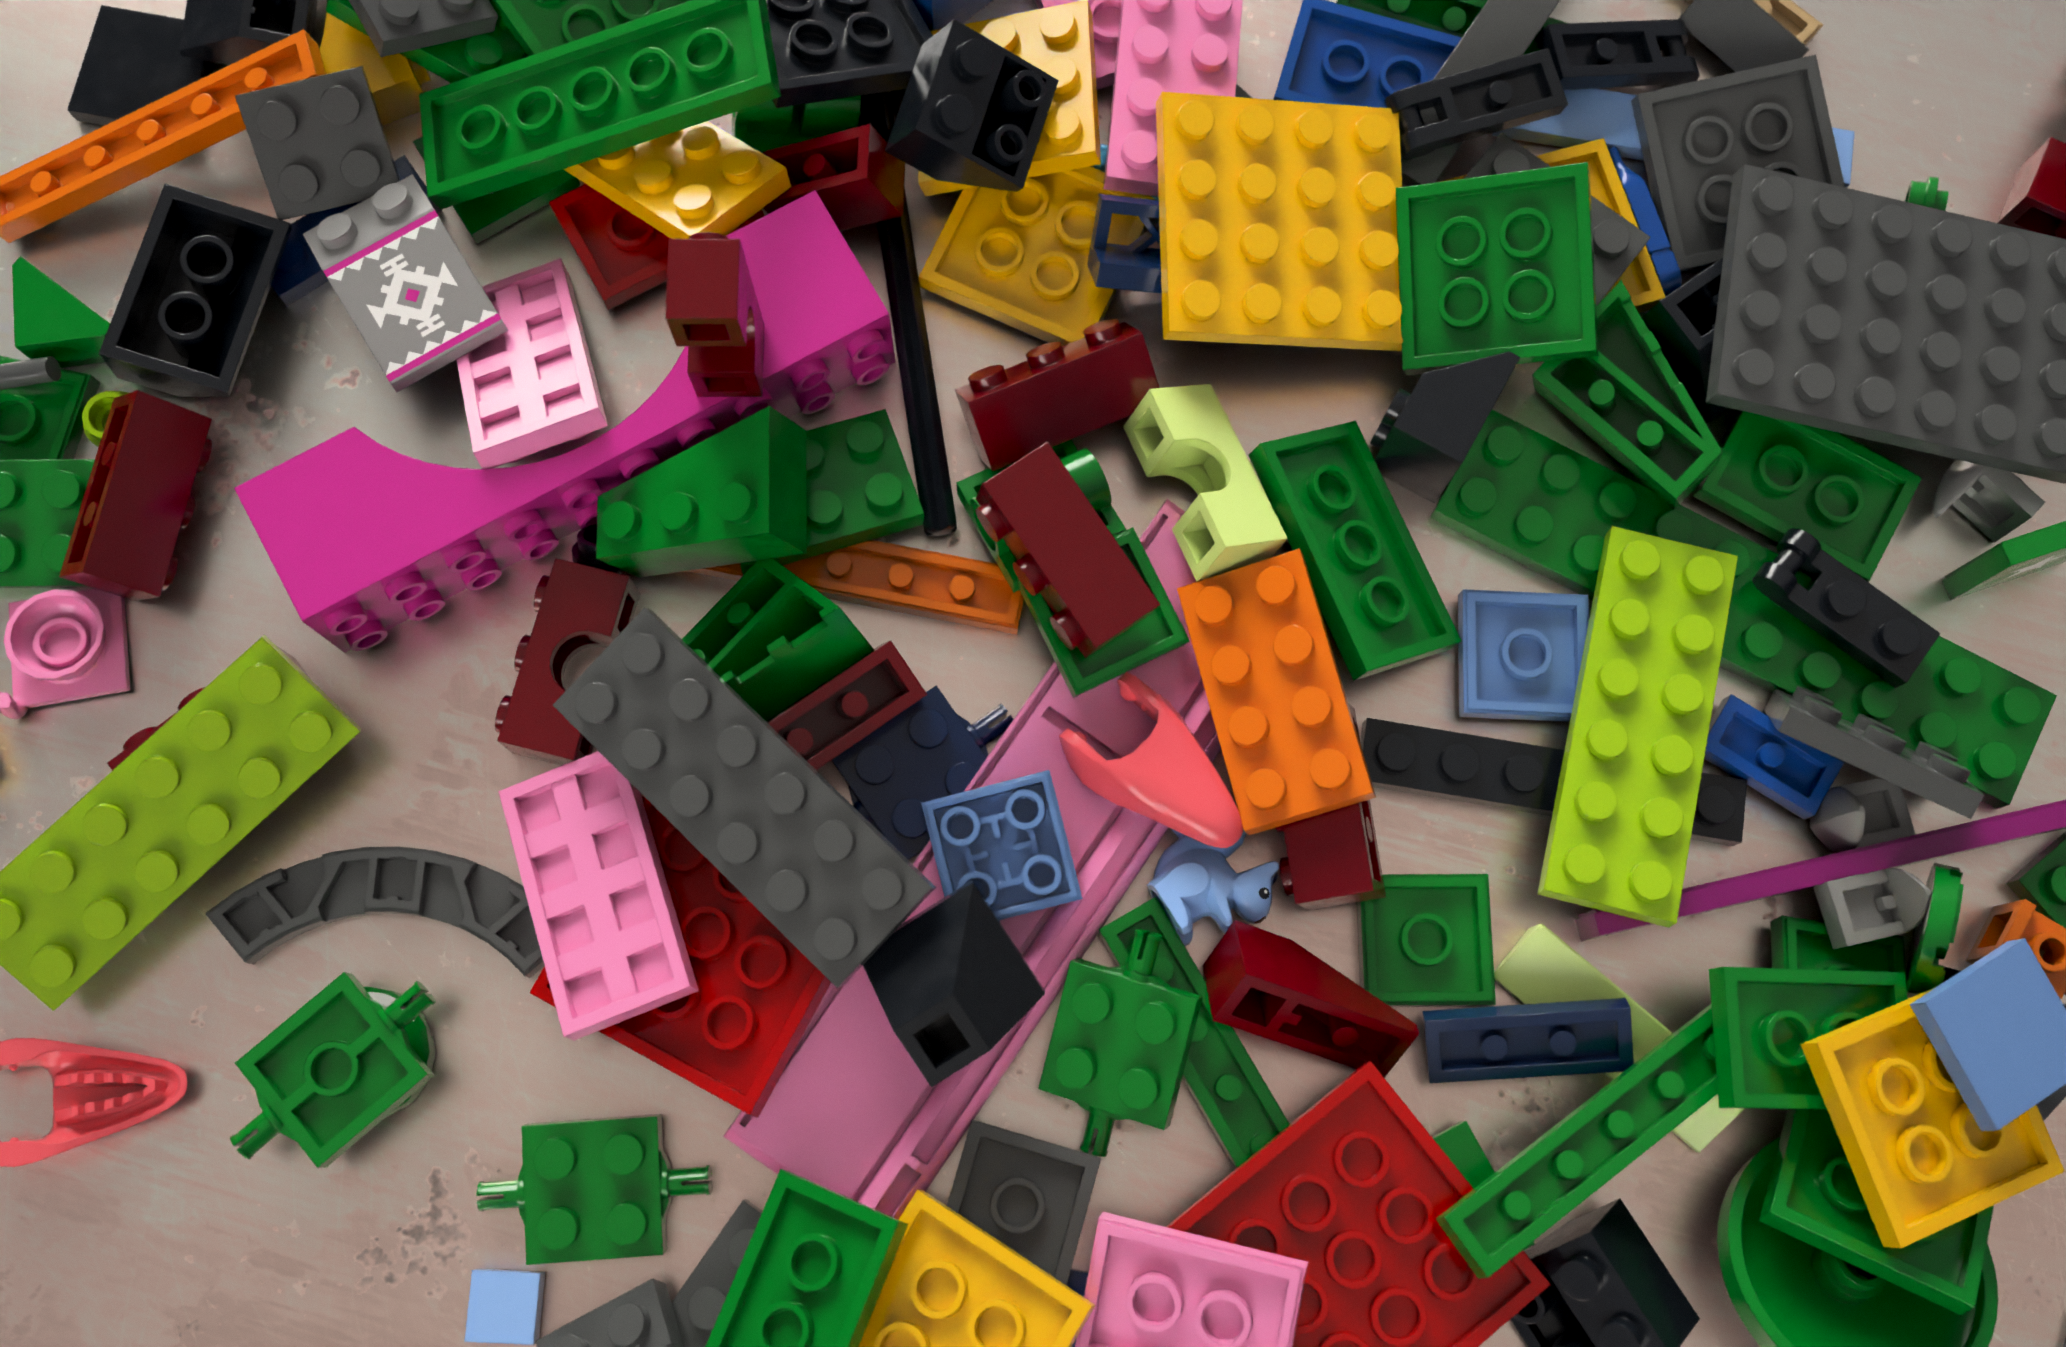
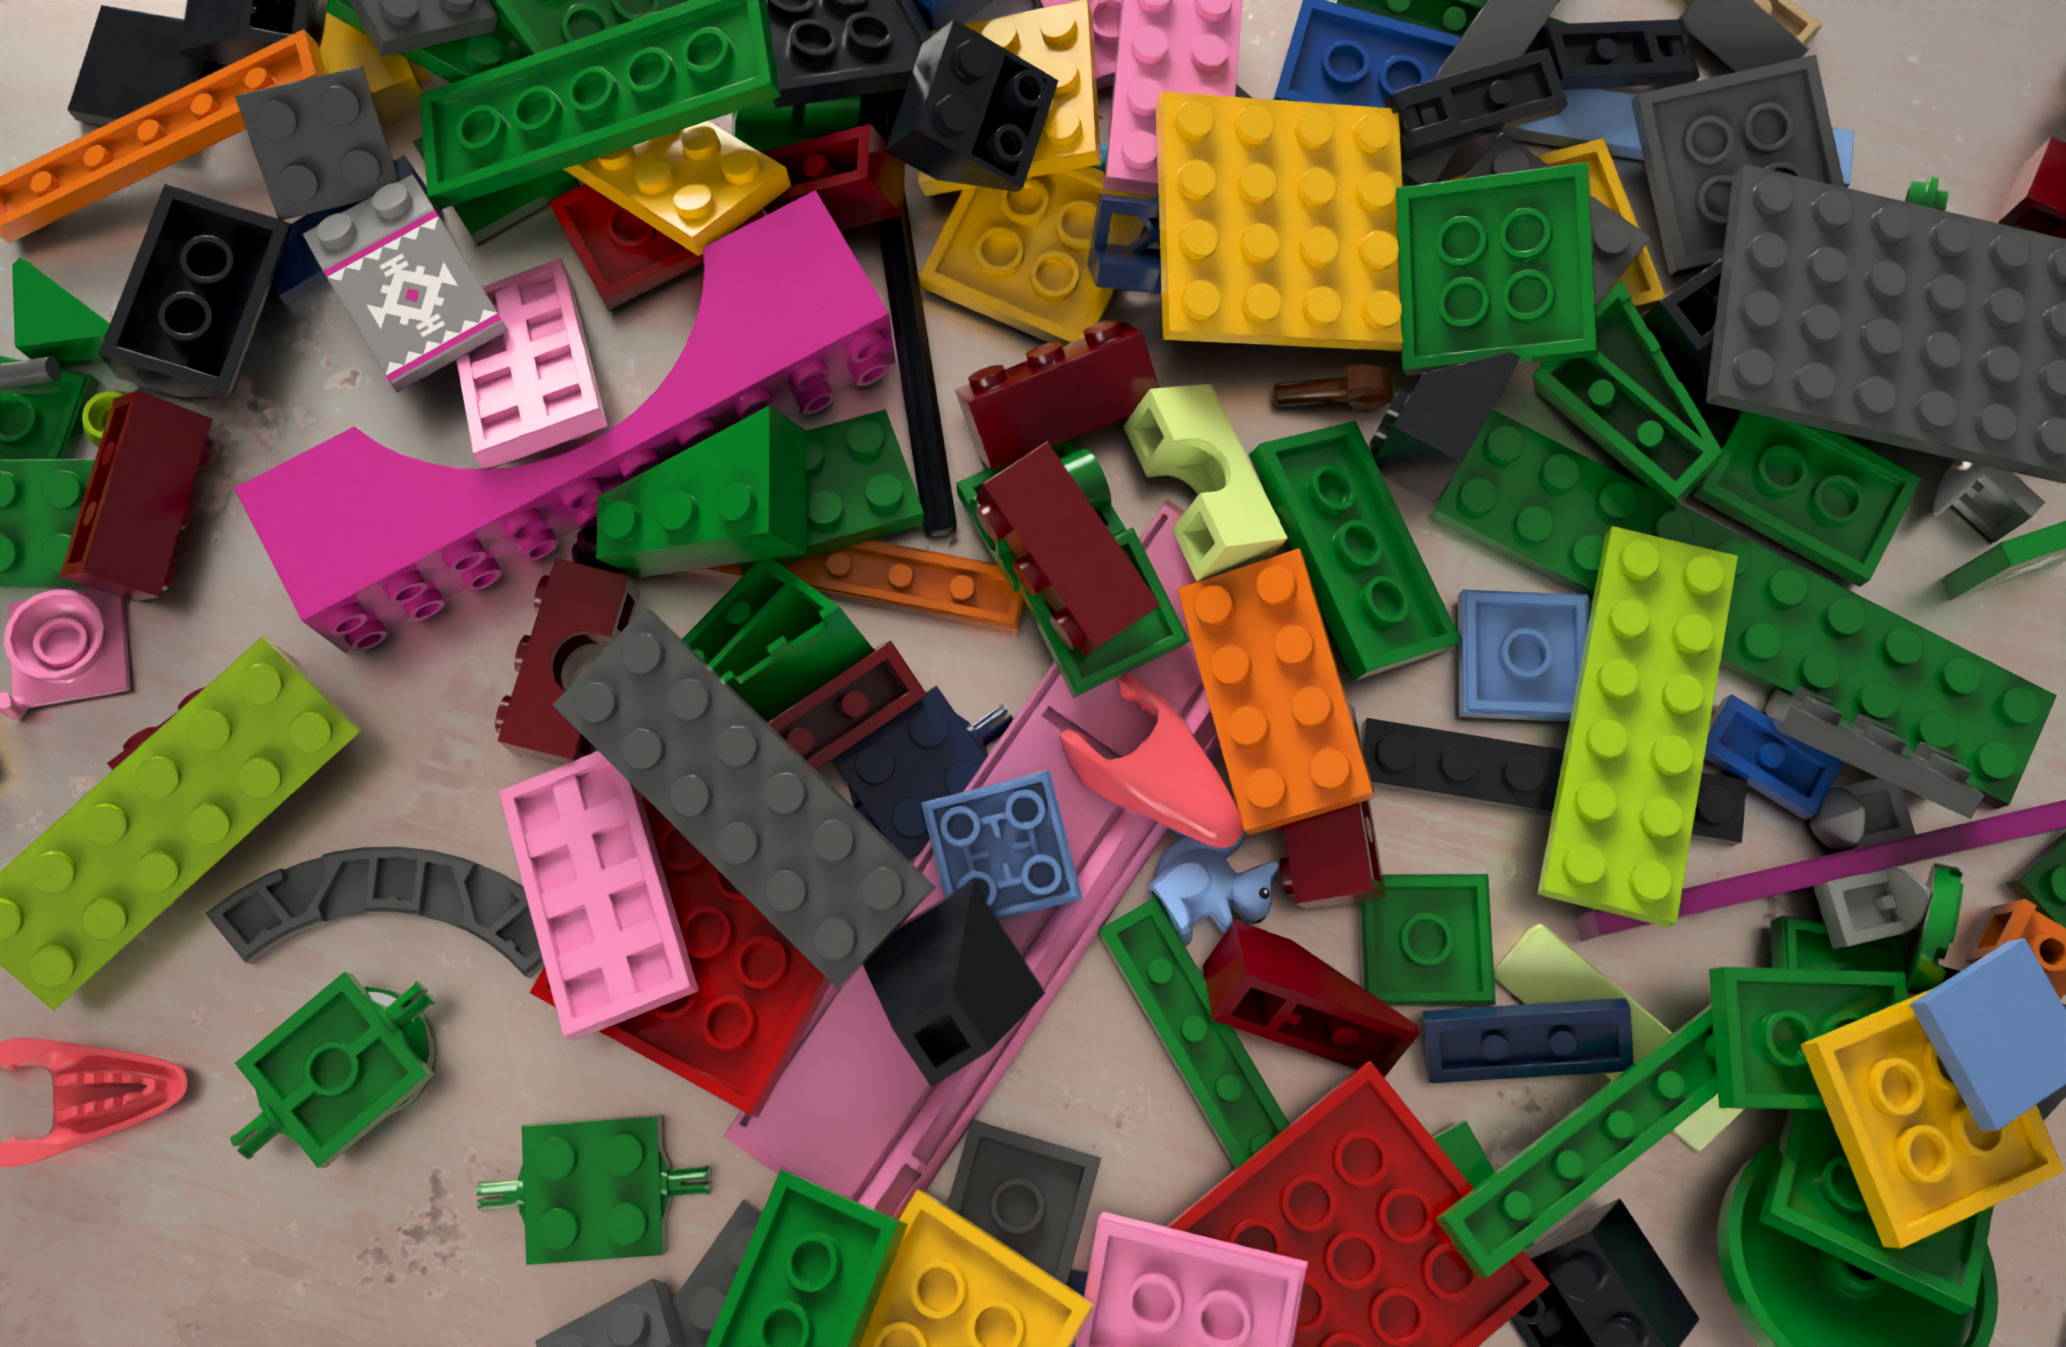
(505, 1306): light blue tile -> none
(715, 315): dark red arch -> none
(1120, 1042): green plate -> none
(1363, 387): none -> reddish brown bar
(1650, 223): blue piece -> none
(1845, 608): black plate -> none

